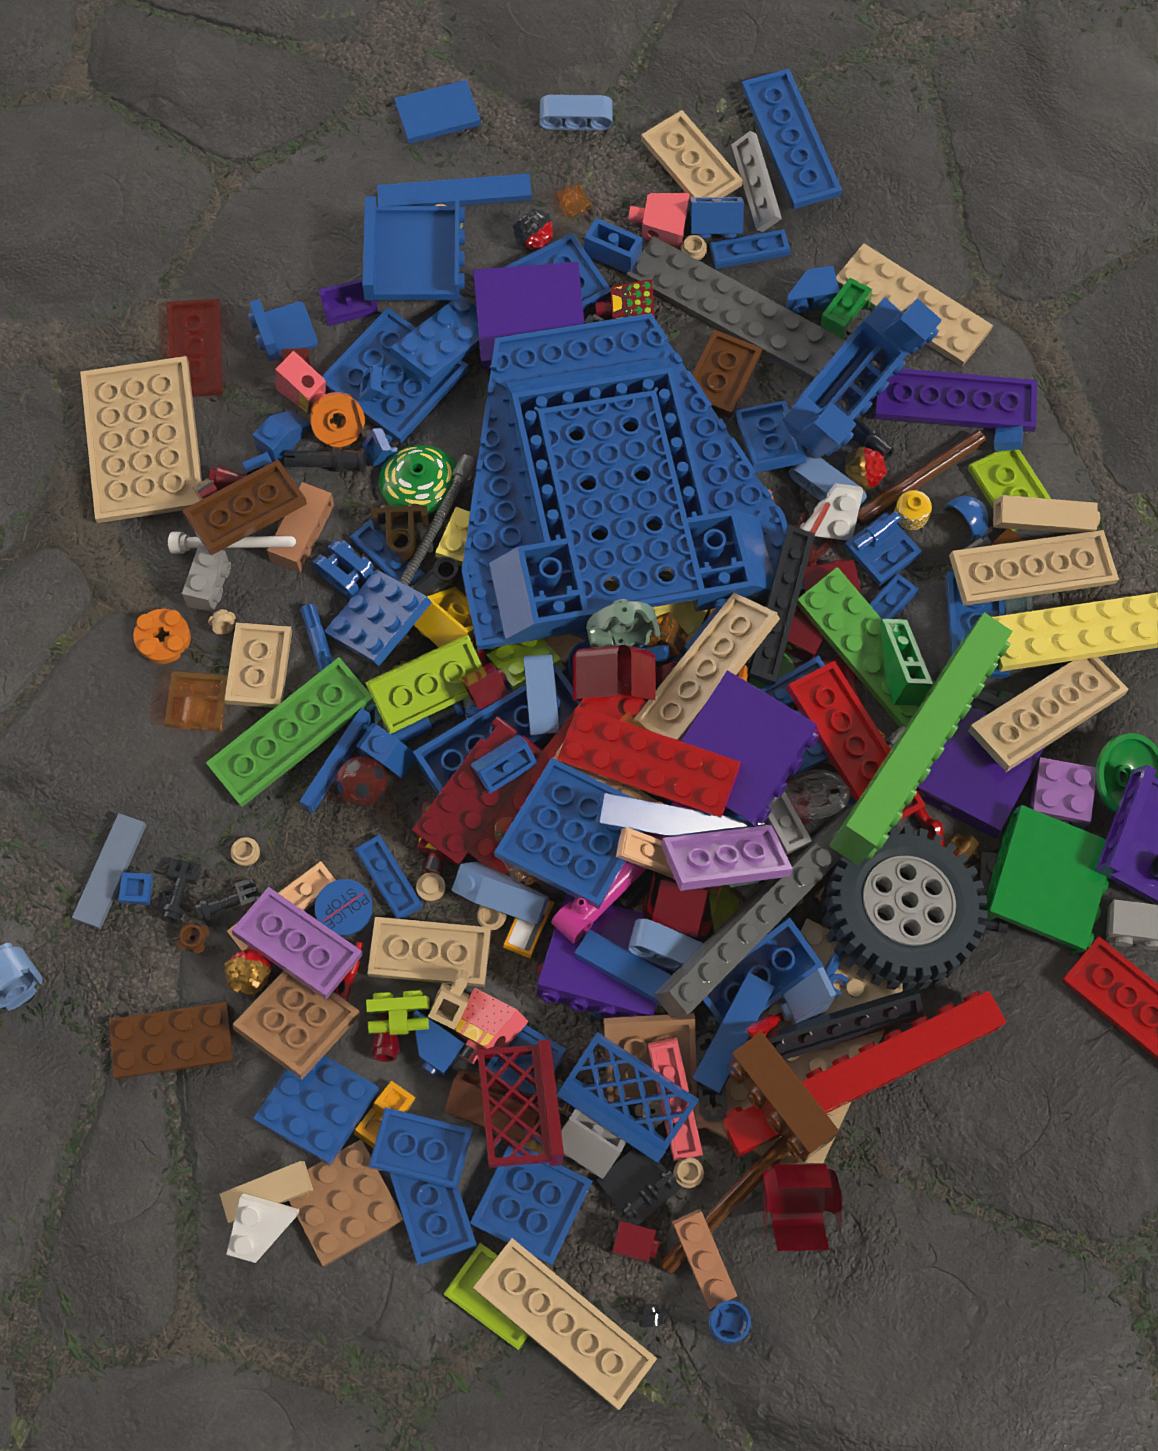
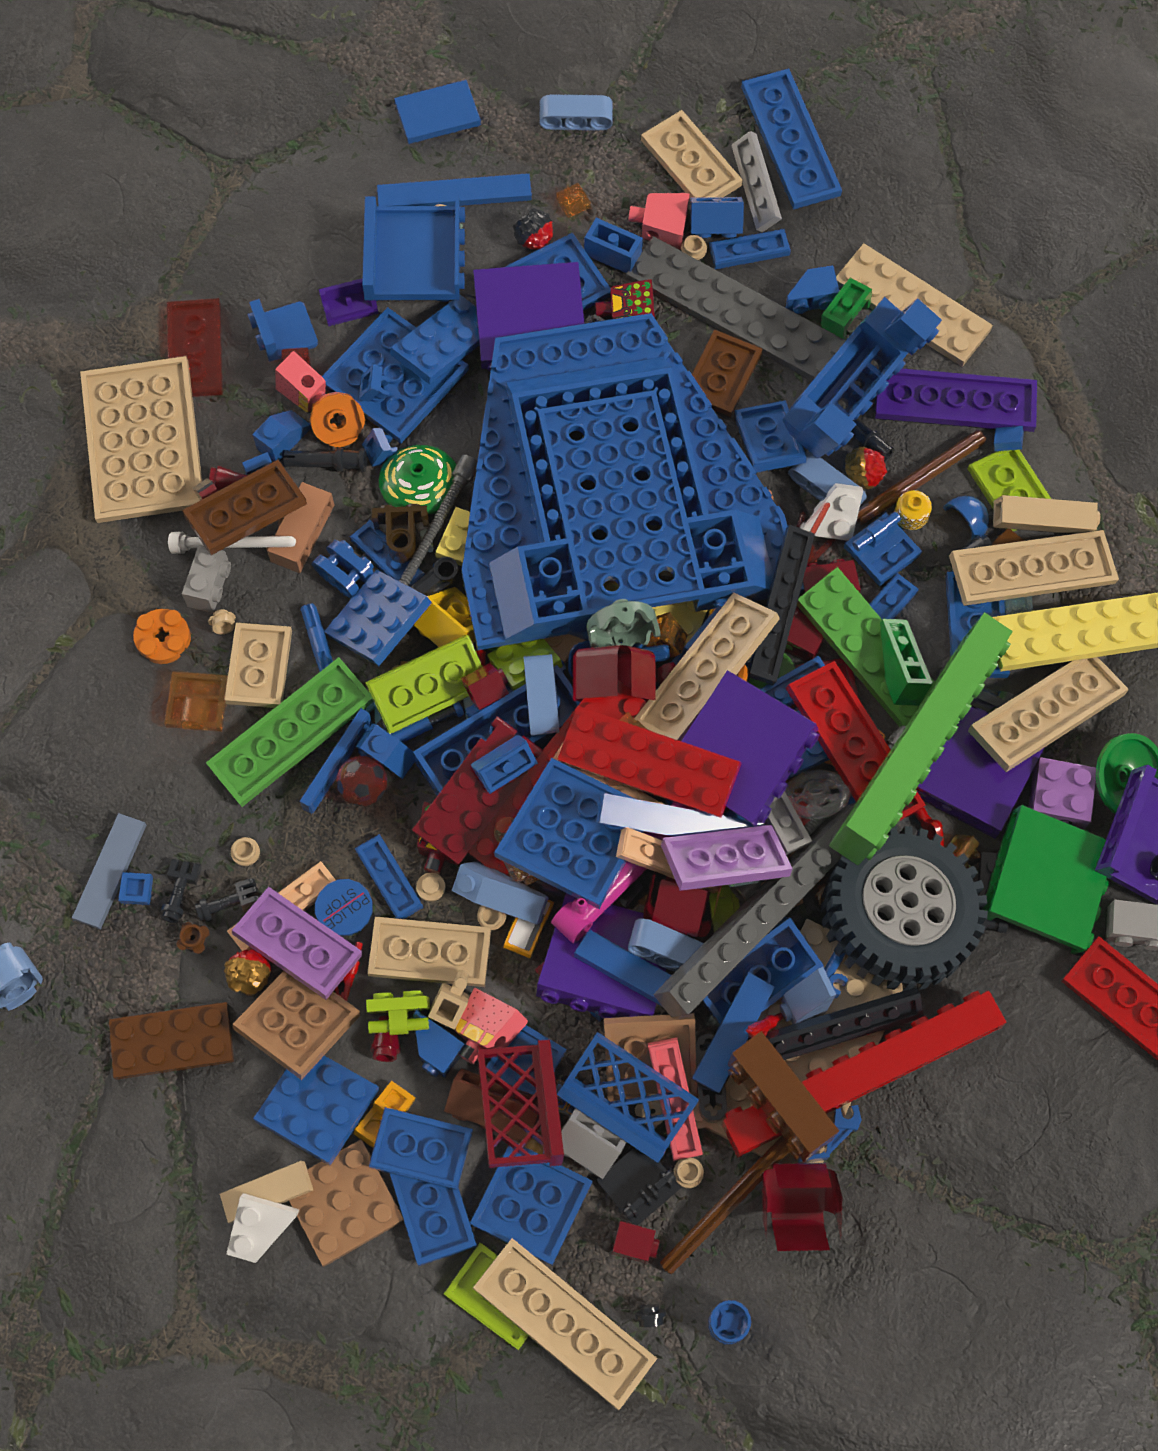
(704, 1258): nougat plate -> none
(845, 1127): none -> blue piece

